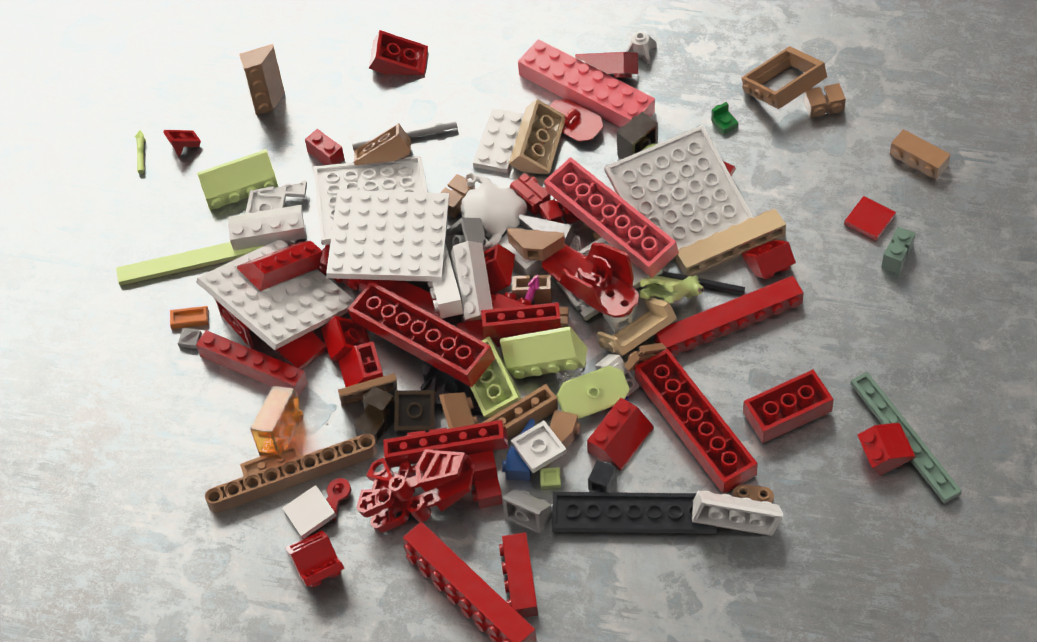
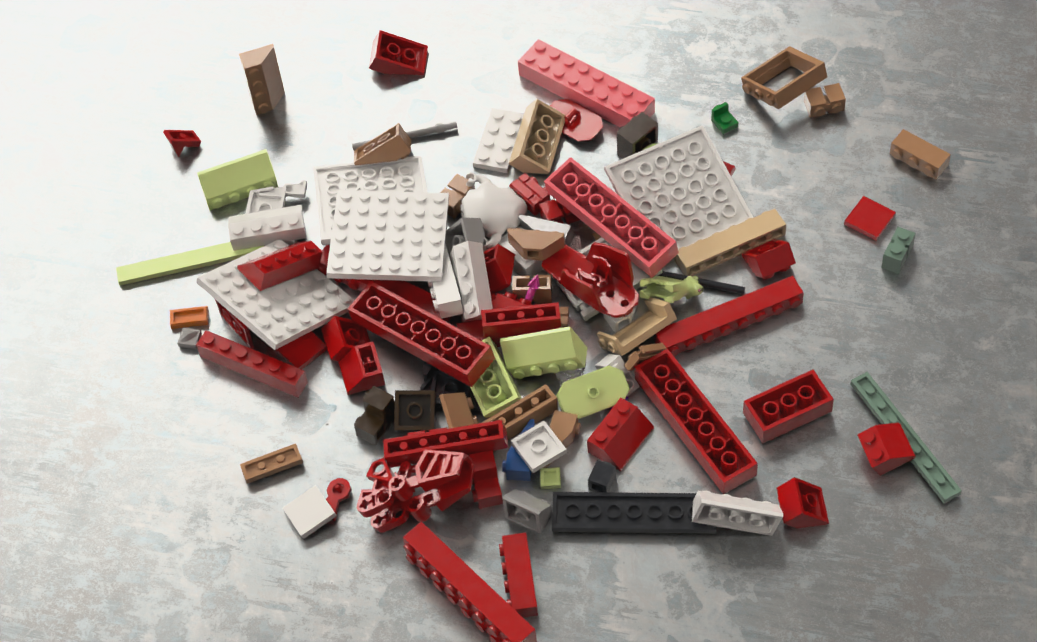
(140, 139): yellowish green piece -> none
(277, 422): clear orange brick -> none
(284, 479): medium nougat beam -> none
(315, 559): red bracket -> none
(324, 148): red brick -> none
(357, 392): medium nougat tile -> none
(617, 63): slope -> none
(641, 43): white brick -> none
(754, 493): medium nougat plate -> none
(802, 504): none -> red slope

